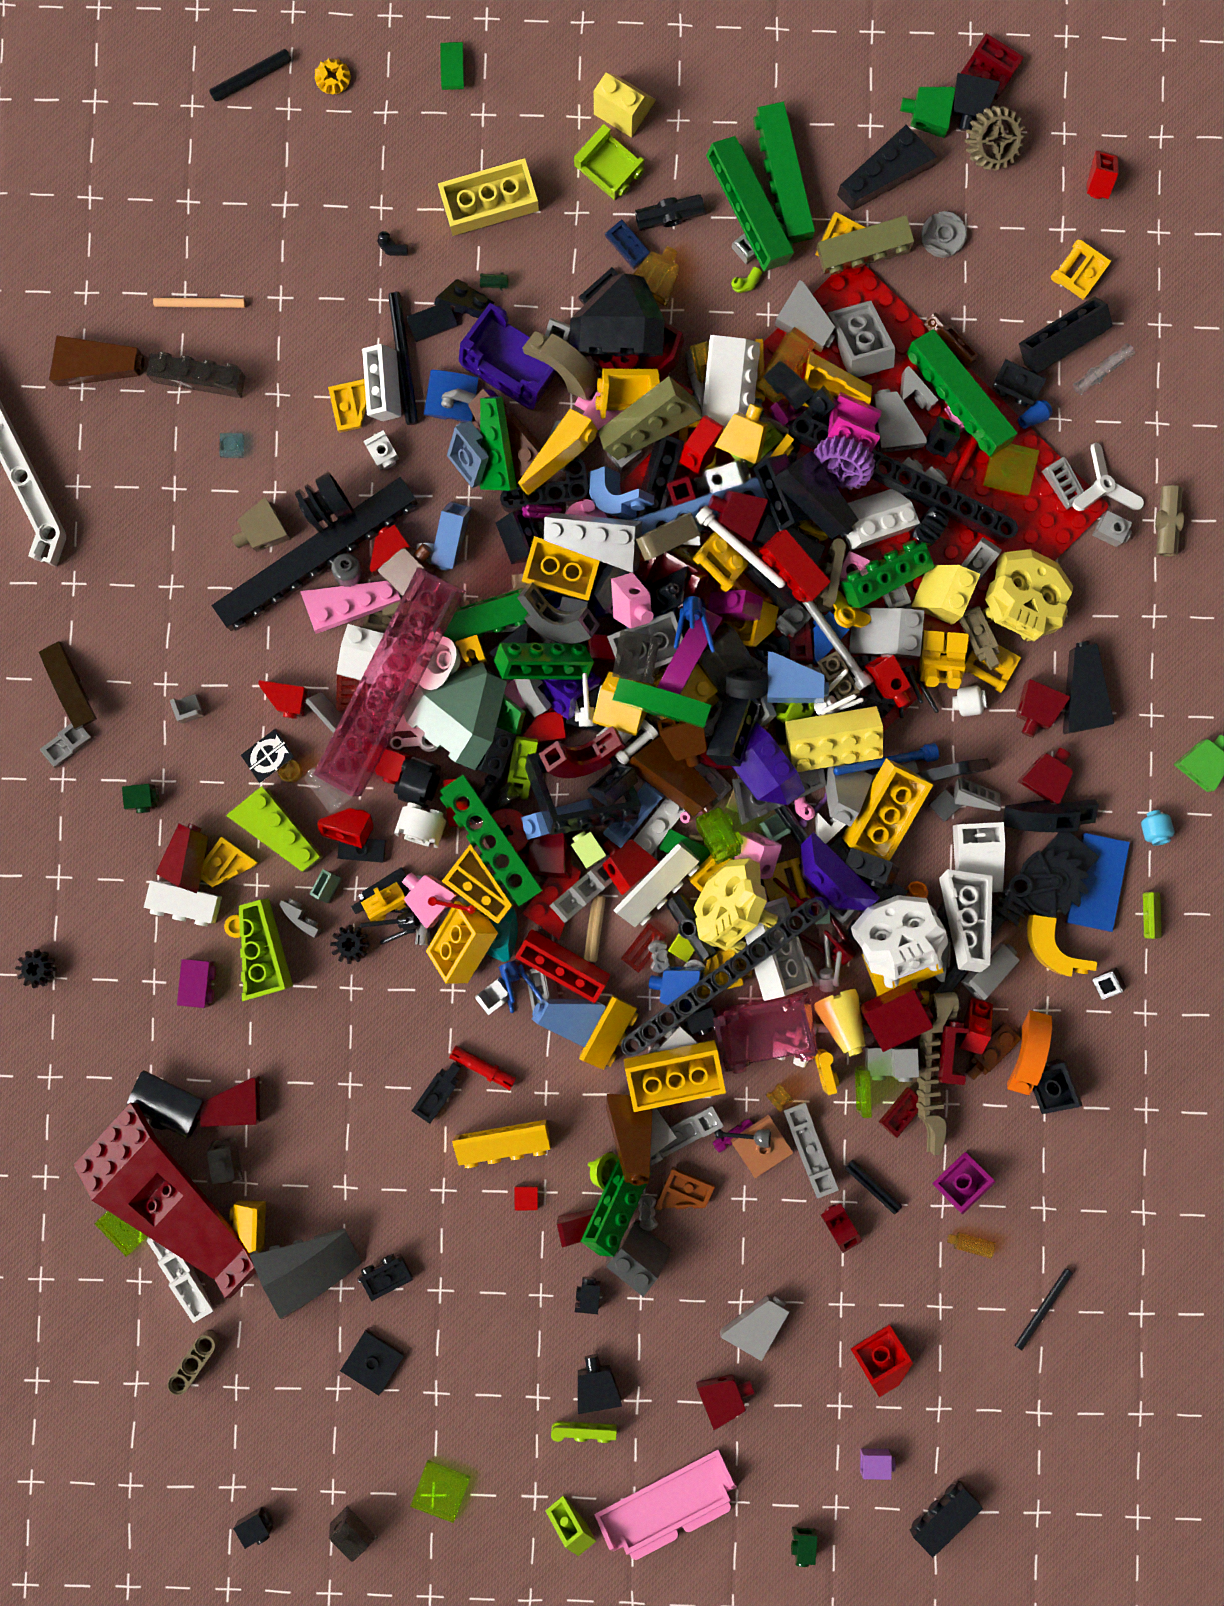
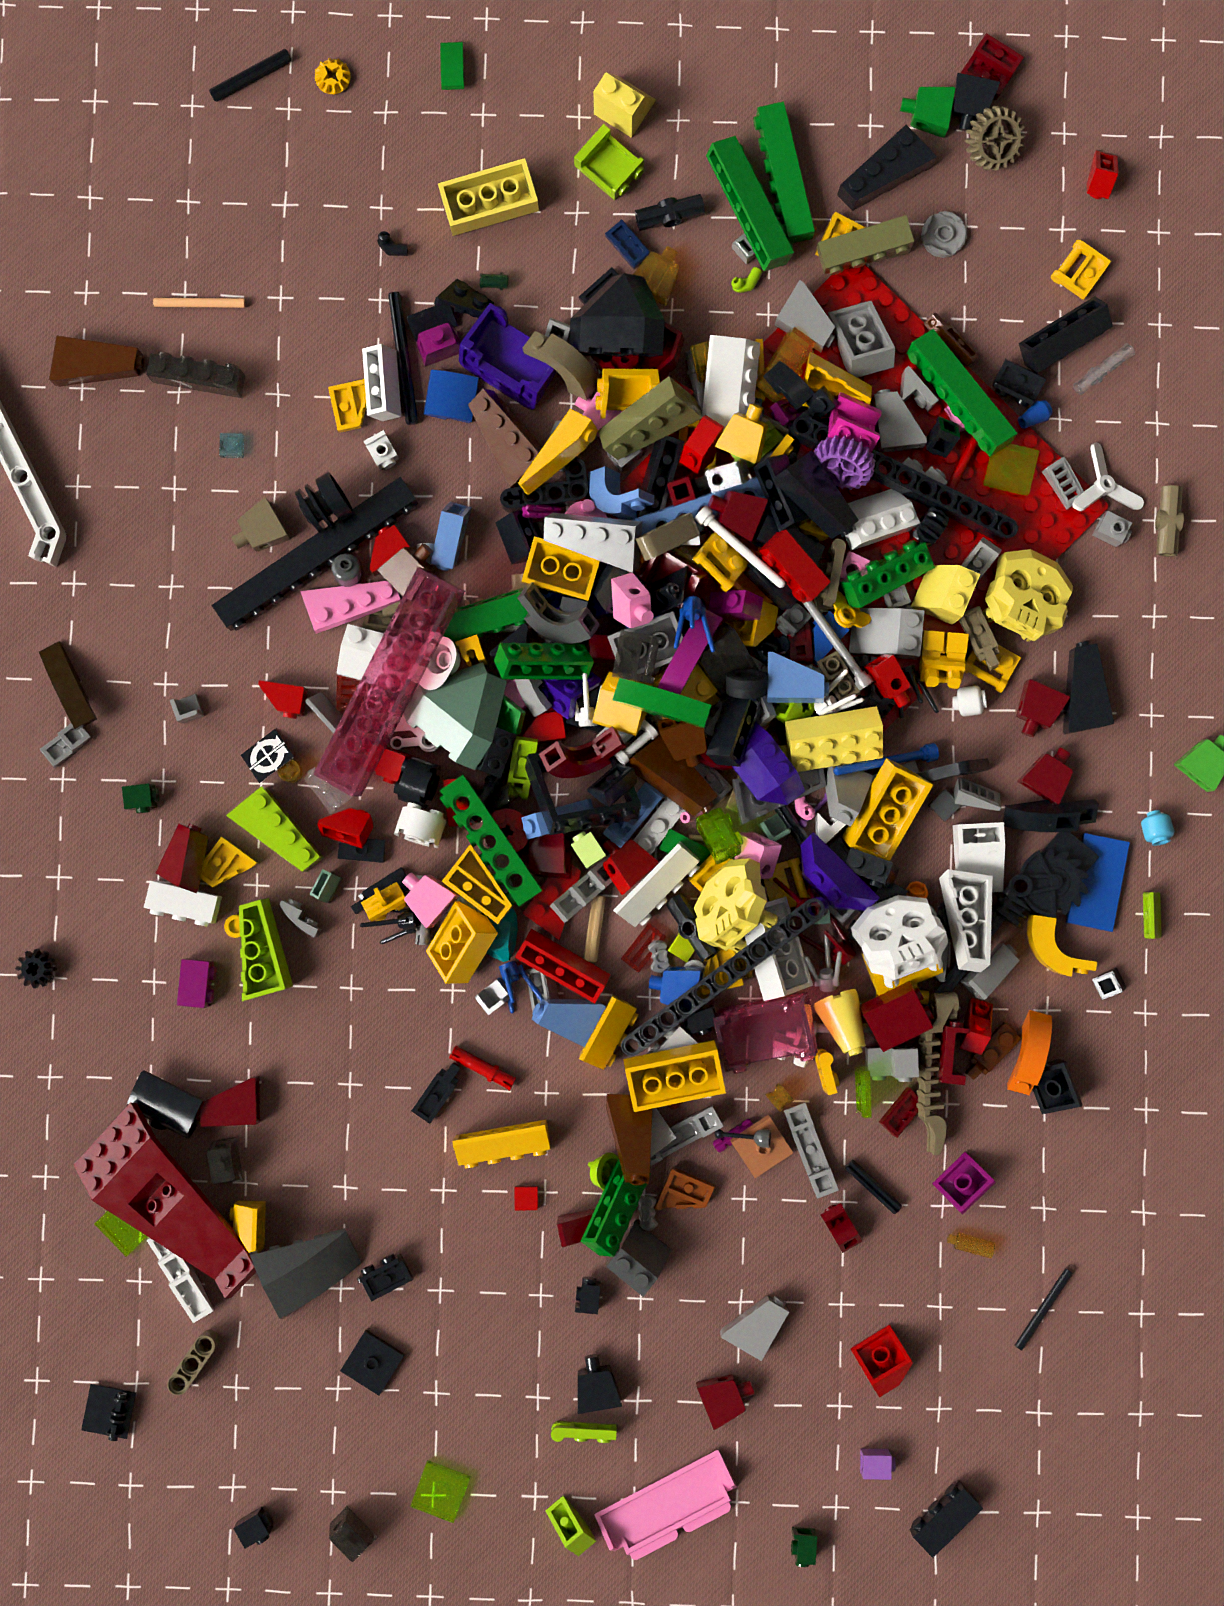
(108, 1411): none -> black hinge
(346, 935): black gear -> none
(432, 901): red hinge -> none
(438, 343): none -> magenta torso
(456, 395): light grey arm -> none
(467, 453): sand blue plate -> none
(493, 427): green wing -> none

